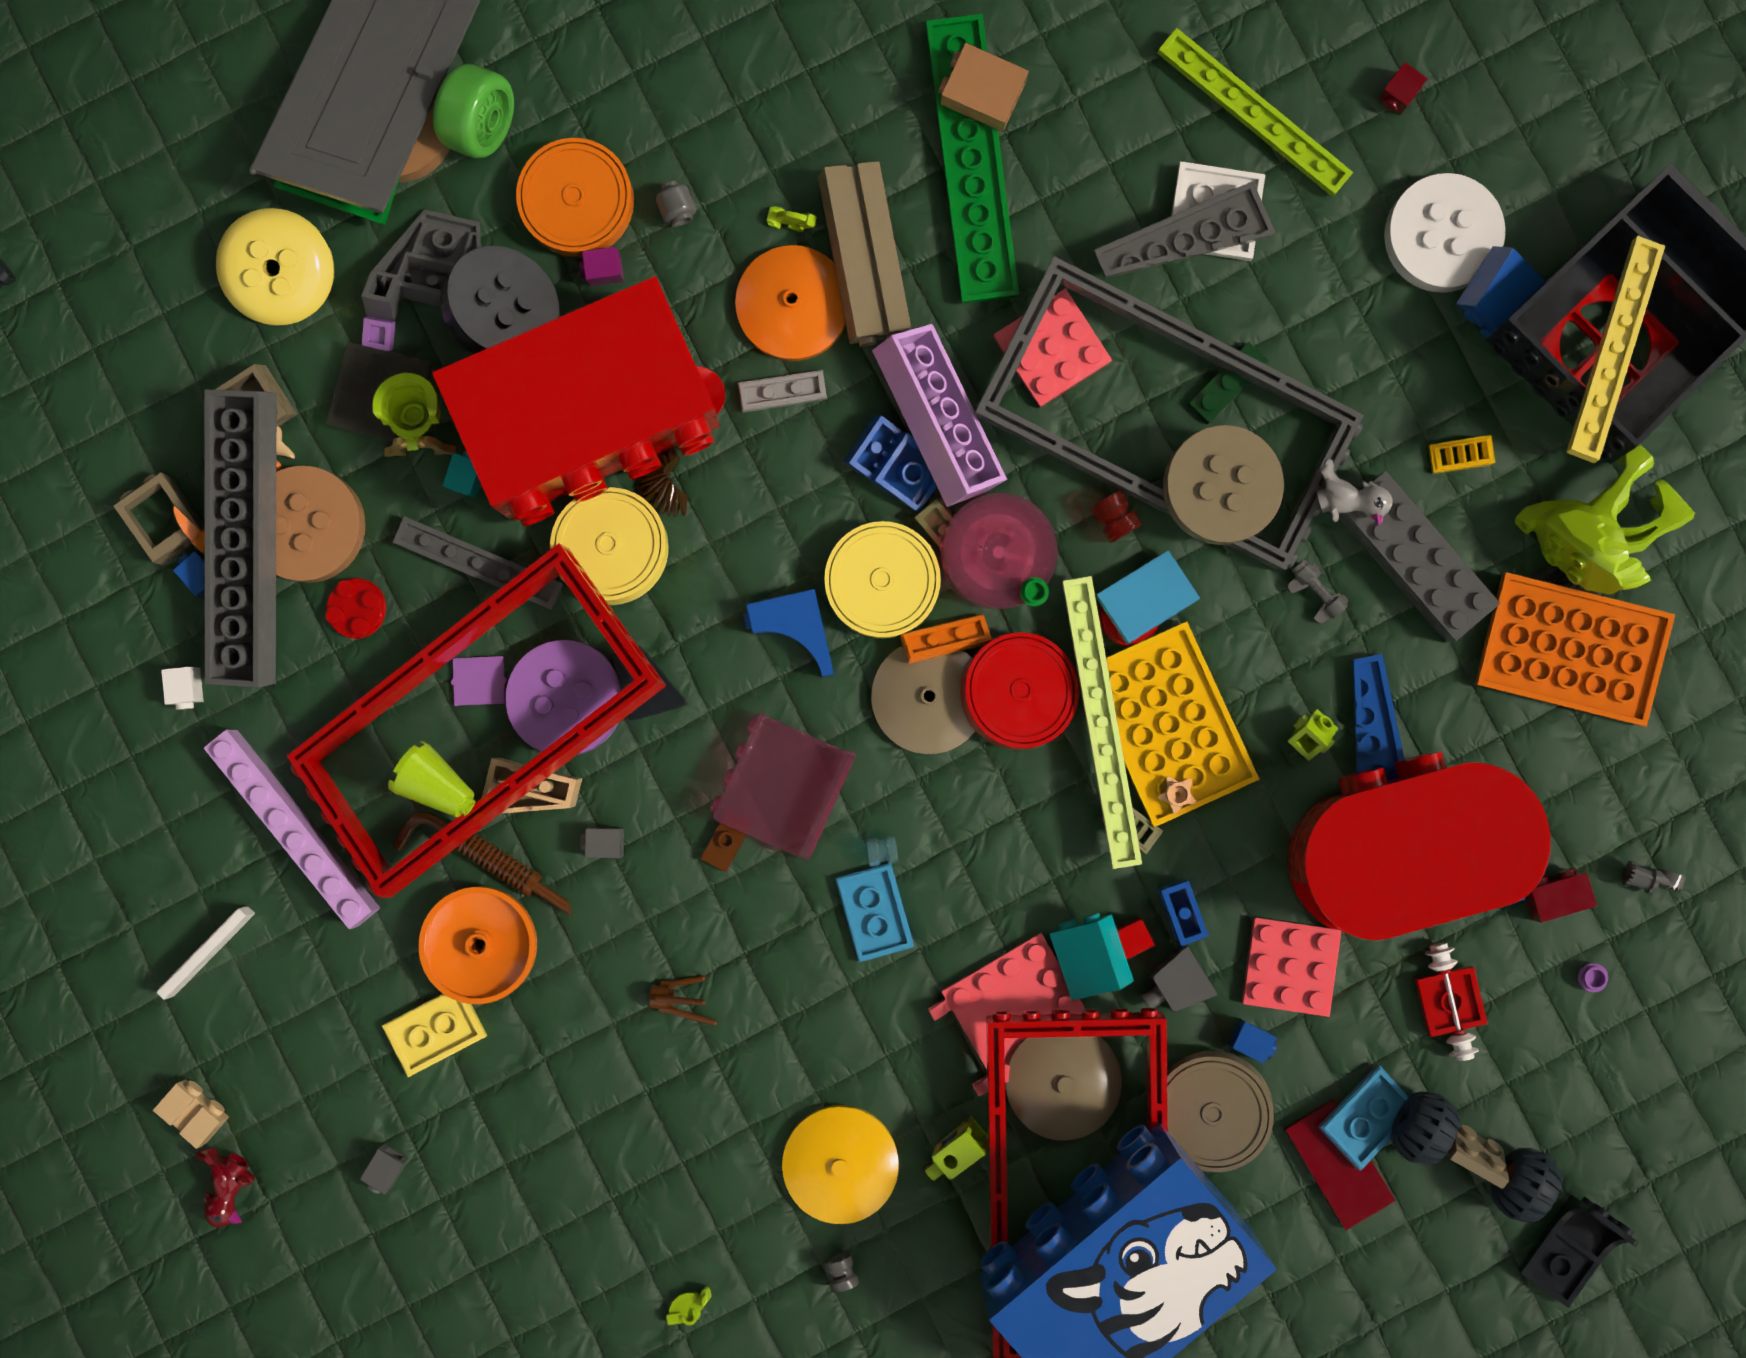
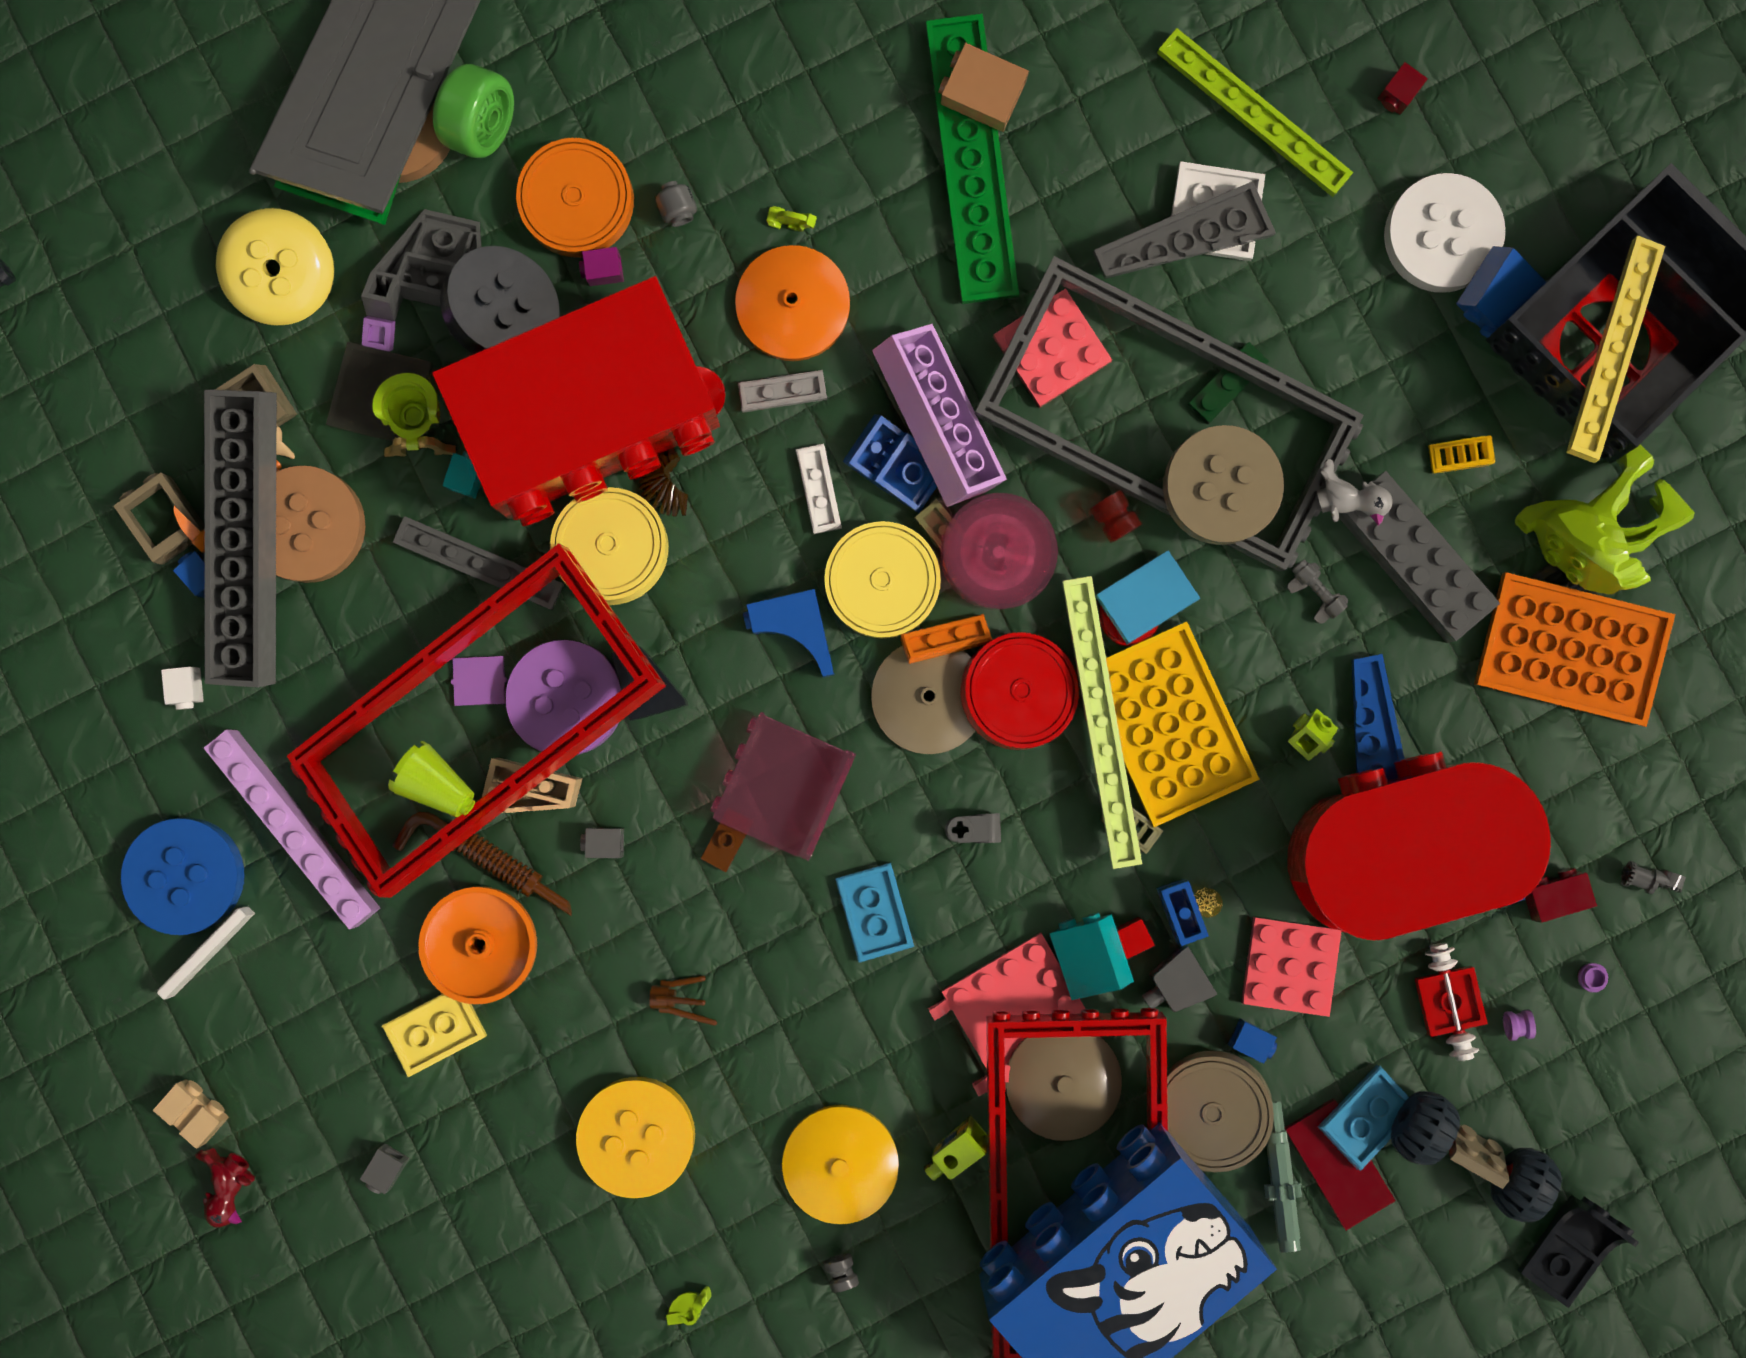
(182, 876): none -> blue brick
(356, 608): red piece -> none
(635, 1137): none -> yellow brick
(818, 489): none -> white tile
(864, 252): dark tan brick -> none
(882, 850): clear light blue wheel -> none
(979, 828): none -> dark grey piece
(1034, 591): green plate -> none
(1185, 795): light nougat plate -> none
(1209, 902): none -> clear yellow tile
(1282, 1187): none -> sand green piece
(1519, 1025): none -> medium lavender wheel

